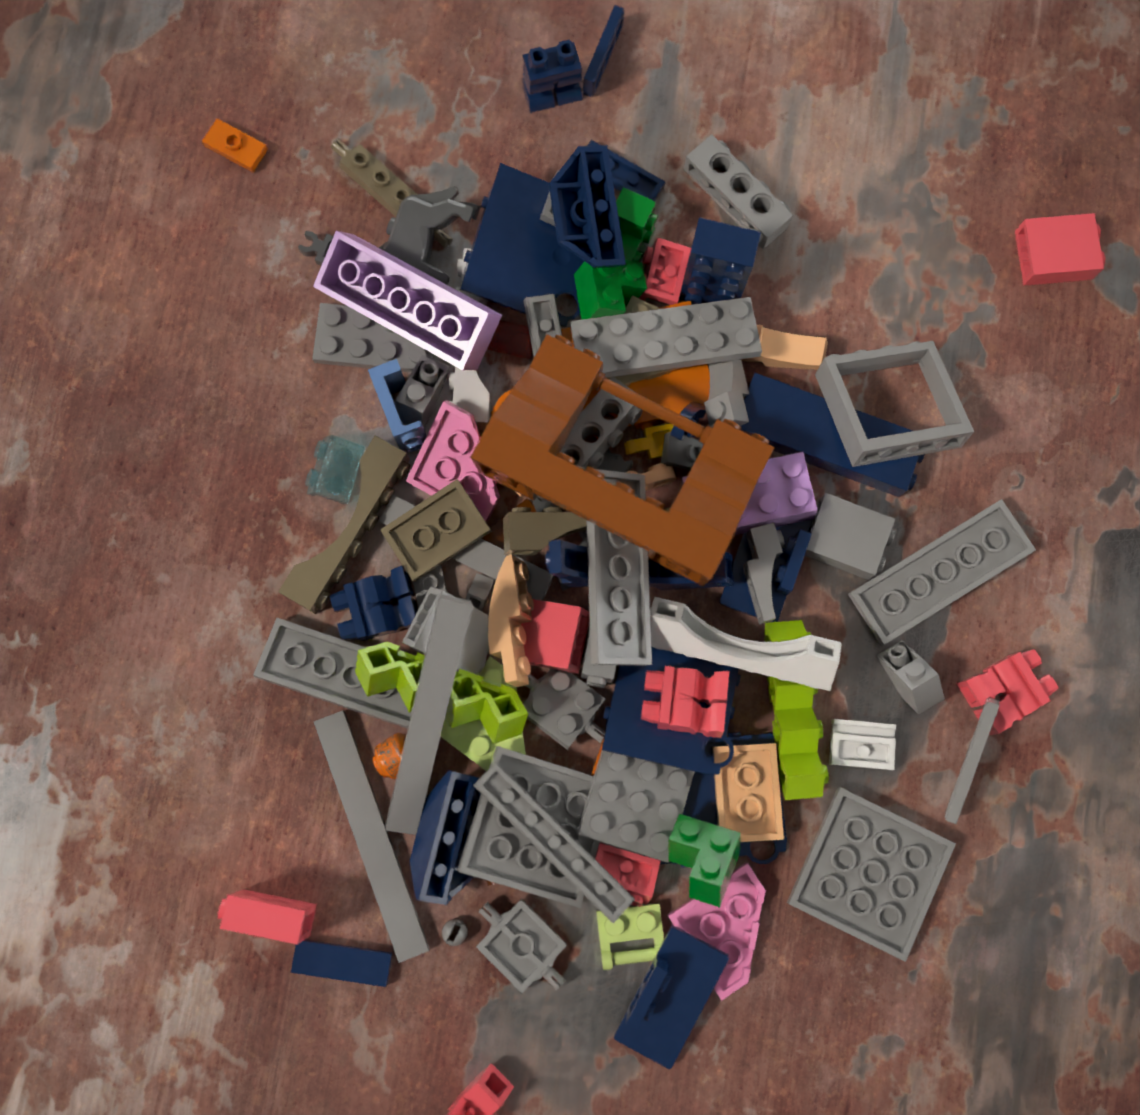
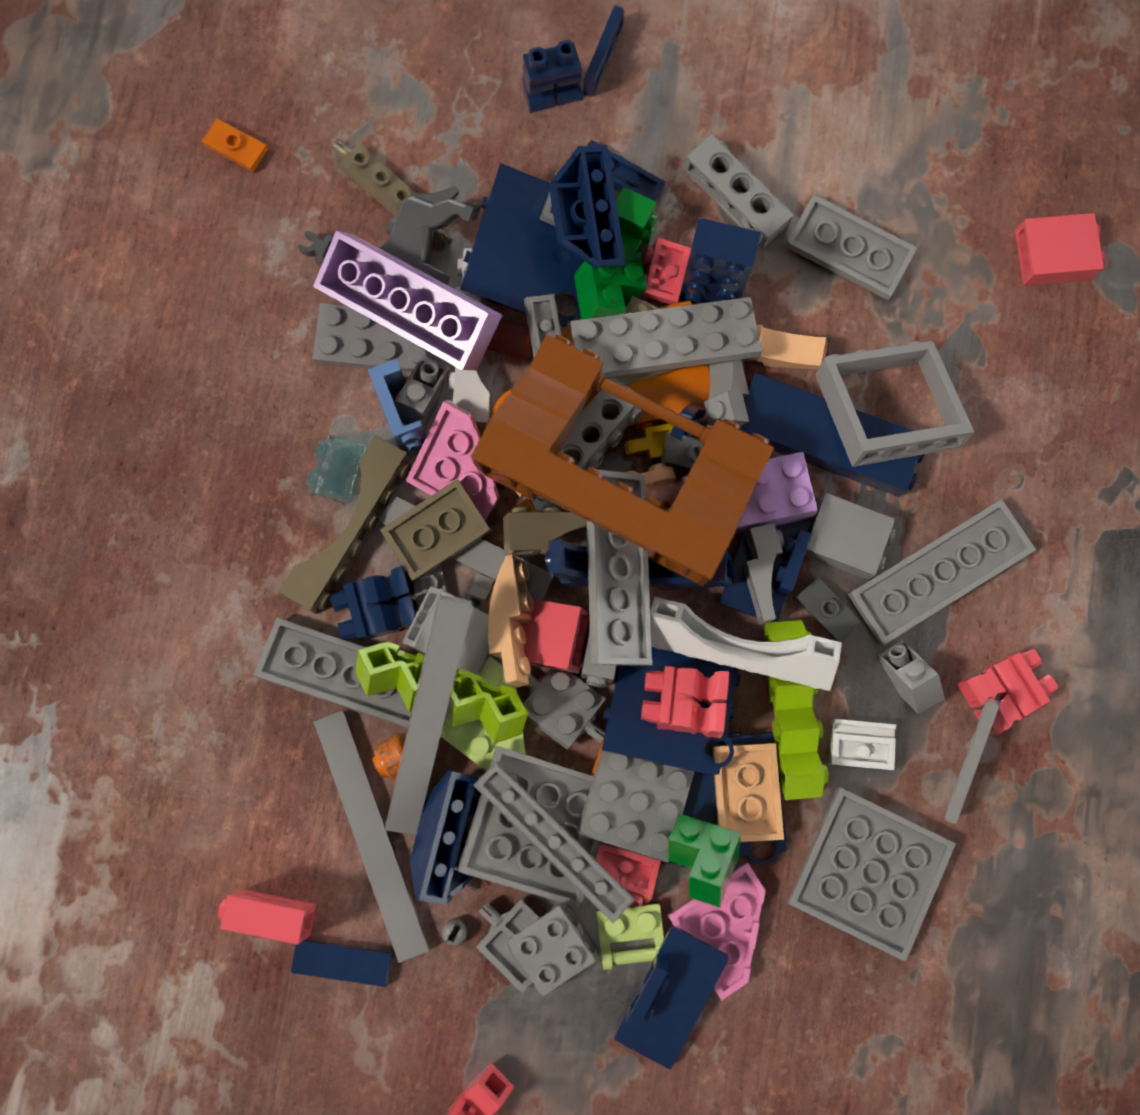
(554, 948): none -> light grey bracket
(827, 609): none -> dark grey plate
(851, 247): none -> light grey plate

